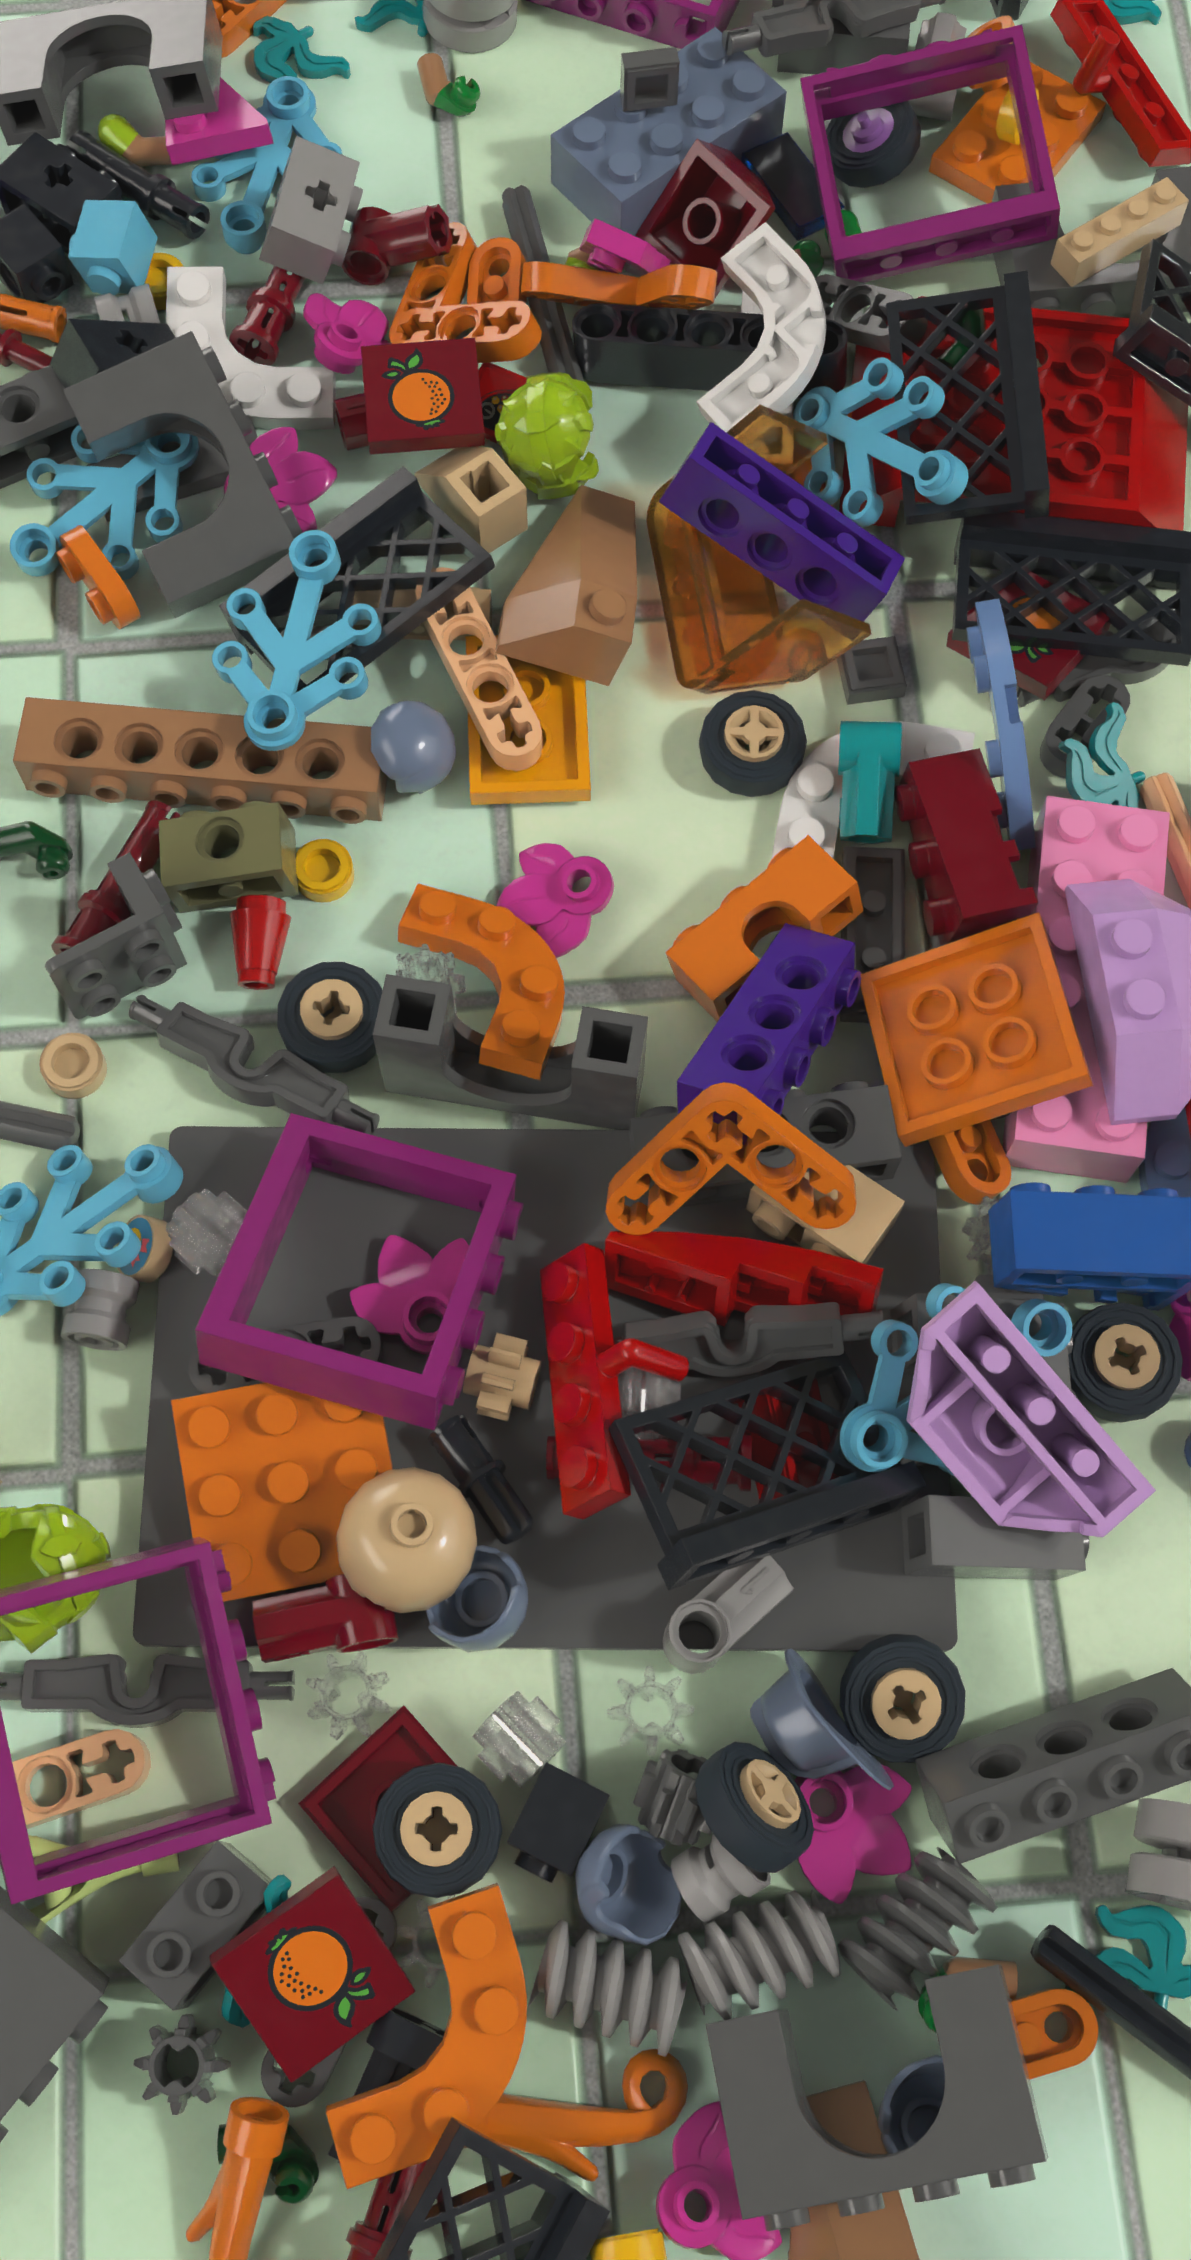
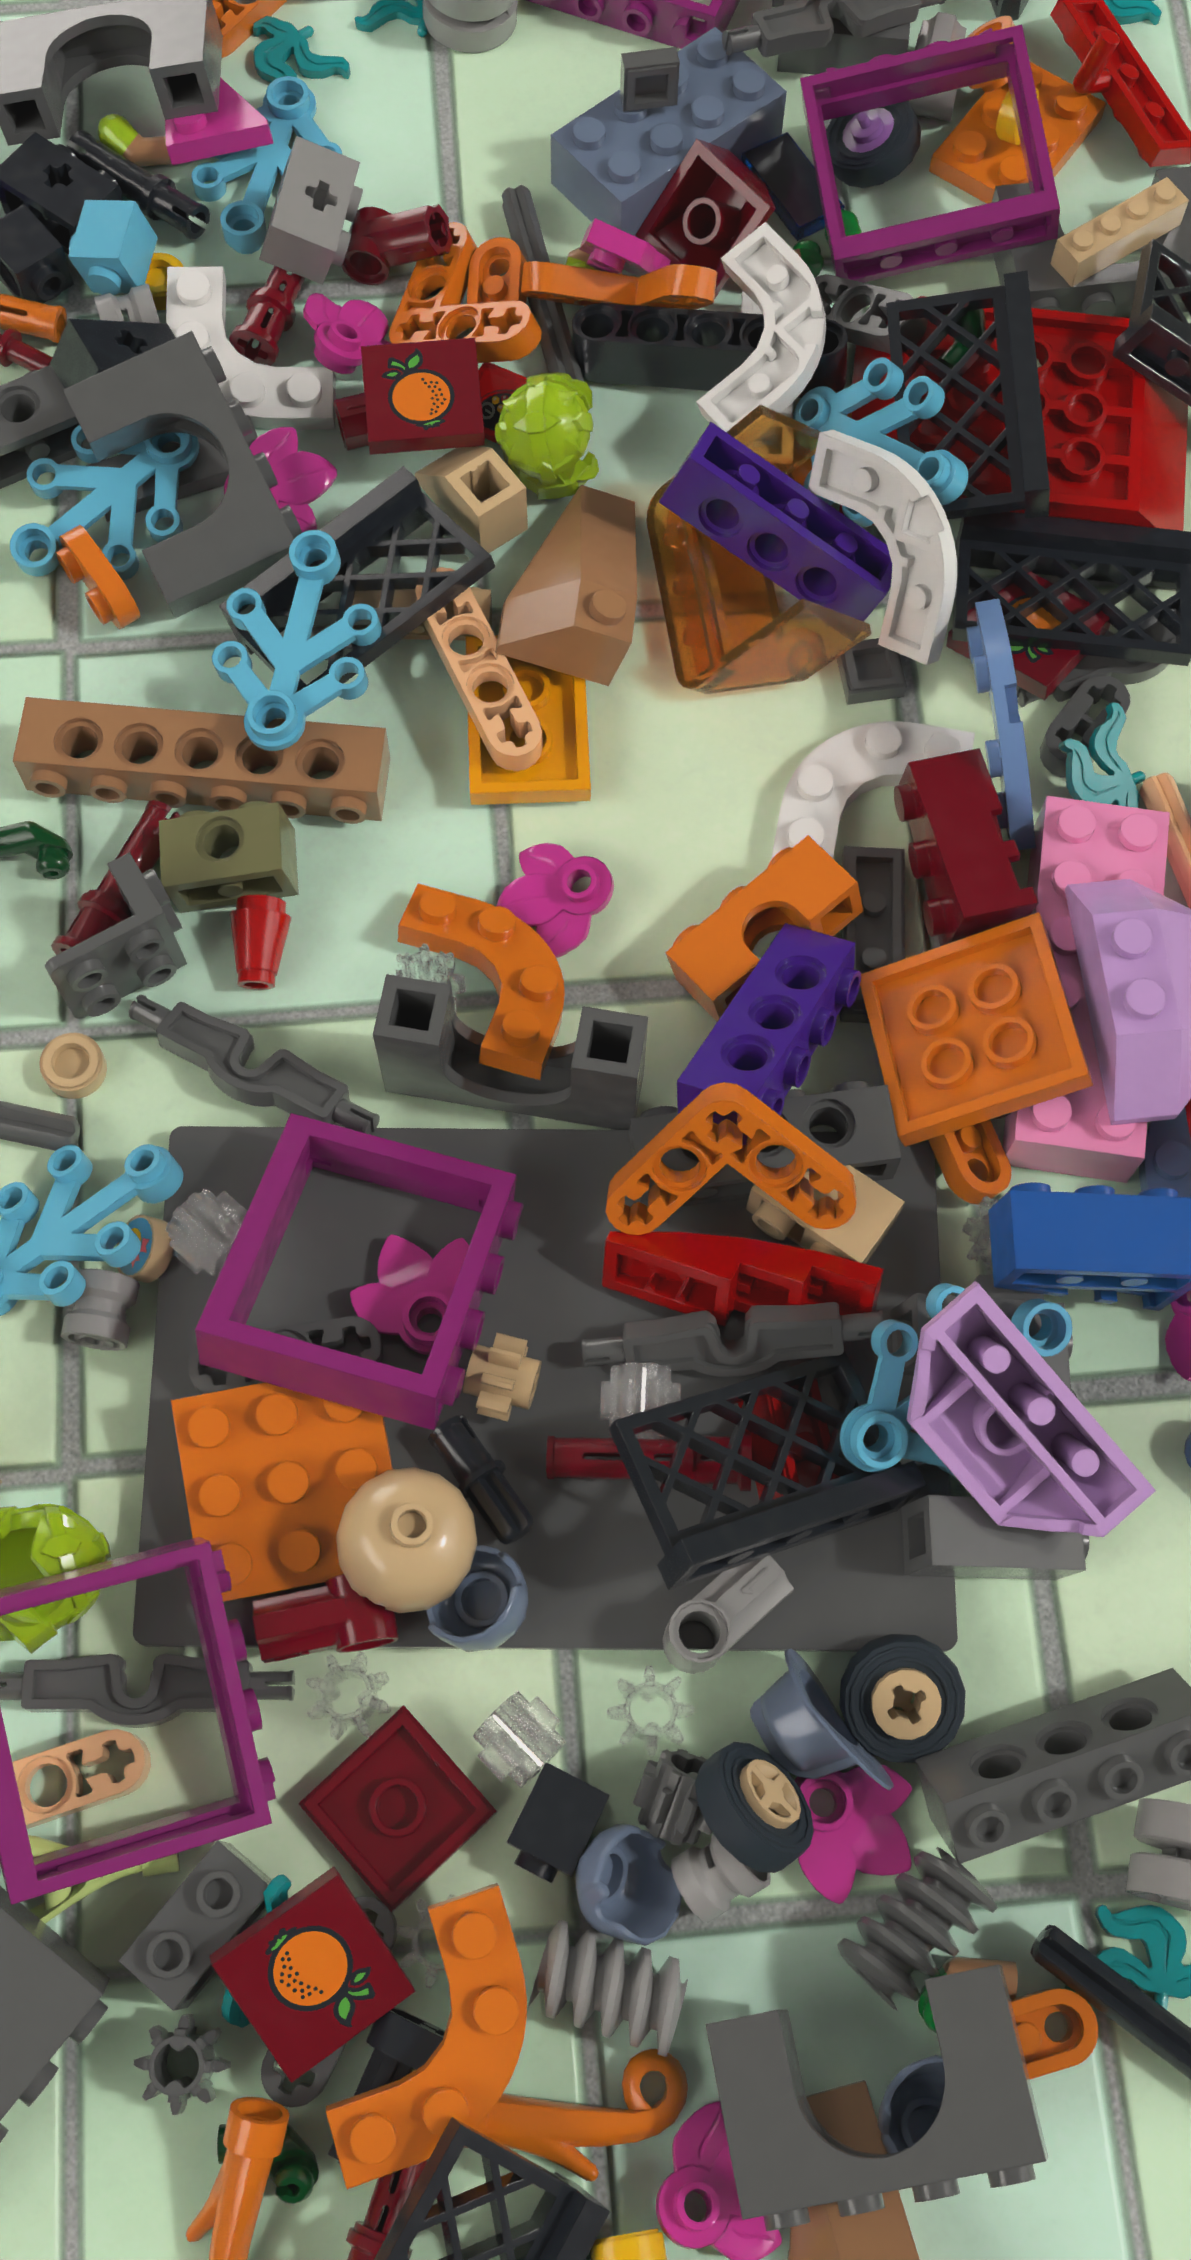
(324, 870): yellow tile -> none
(338, 1040): black wheel -> none
(413, 746): sand blue hair -> none
(439, 92): arm -> none
(462, 1832): black wheel -> none
(585, 1379): red plate -> none
(760, 1953): light grey piece -> none
(774, 741): black wheel -> none
(869, 767): teal piece -> none
(915, 533): none -> white plate
(1104, 1377): black wheel -> none

